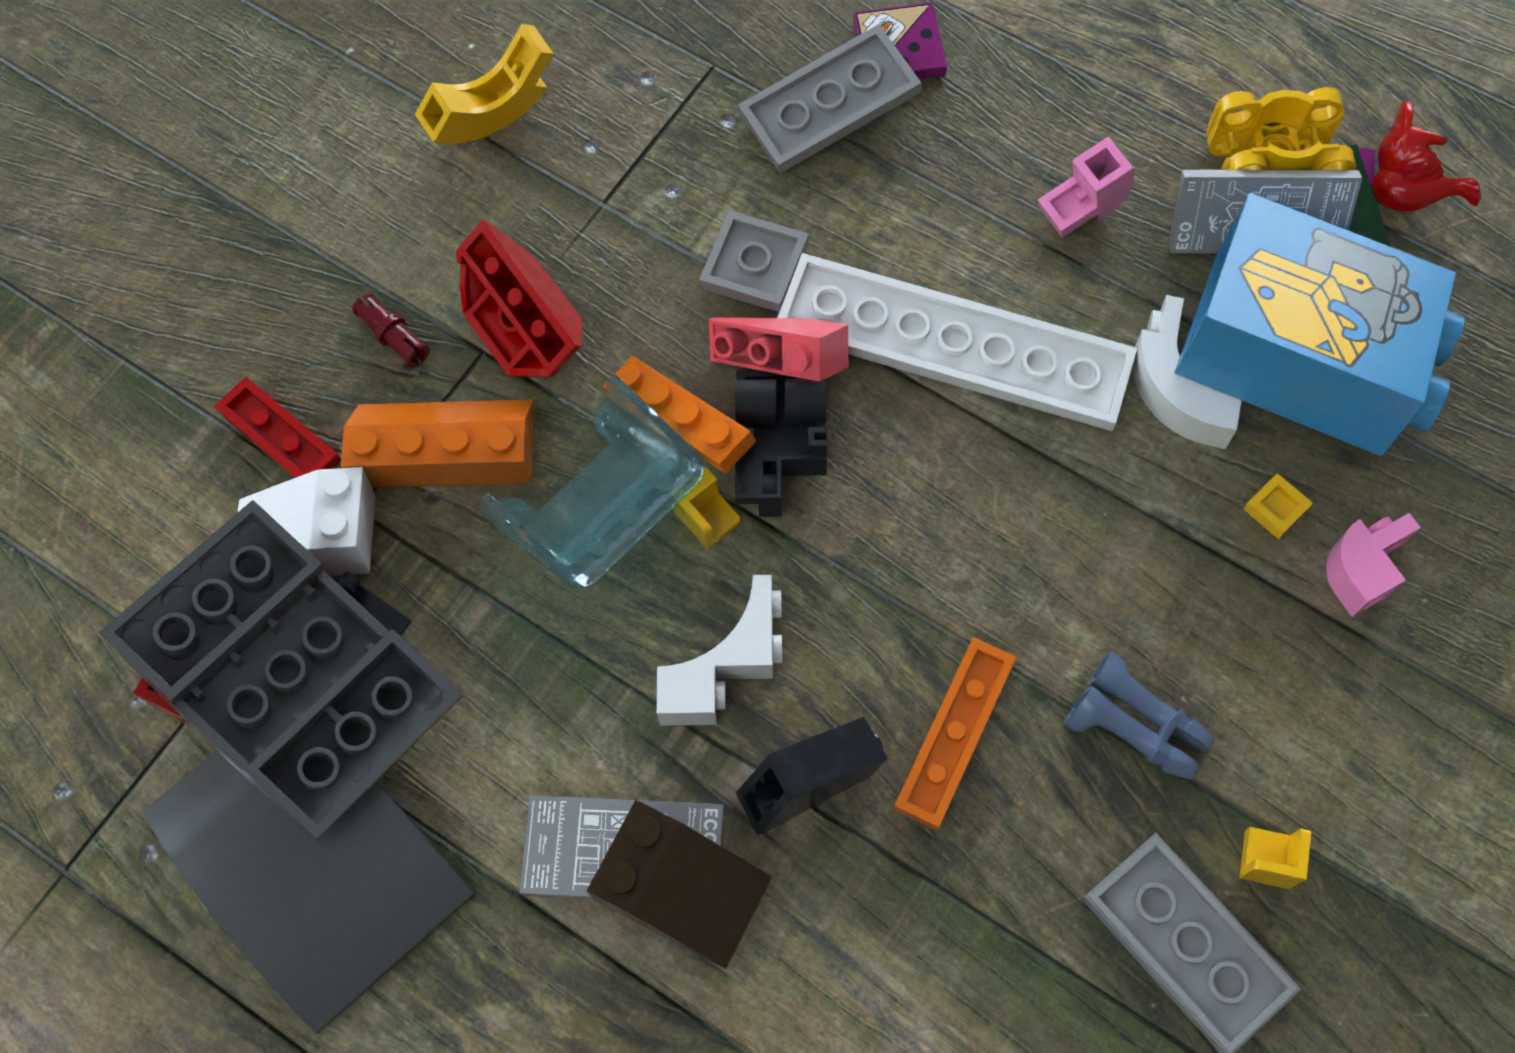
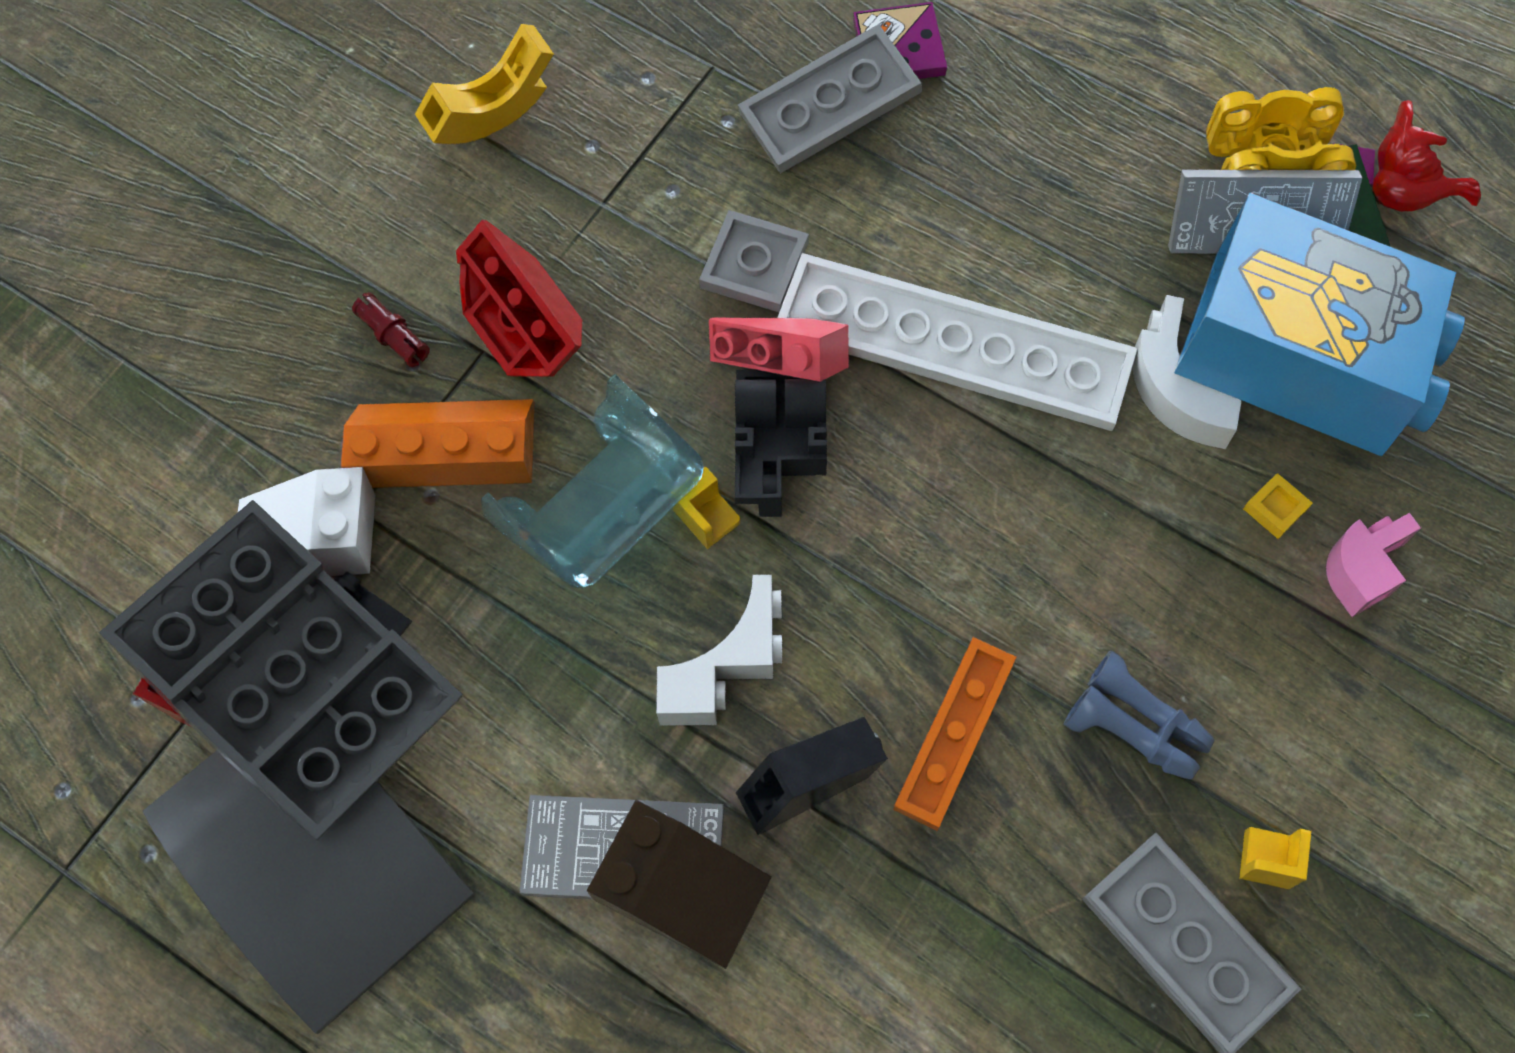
(275, 430): red plate -> none
(703, 427): orange plate -> none
(1098, 186): bright pink brick -> none

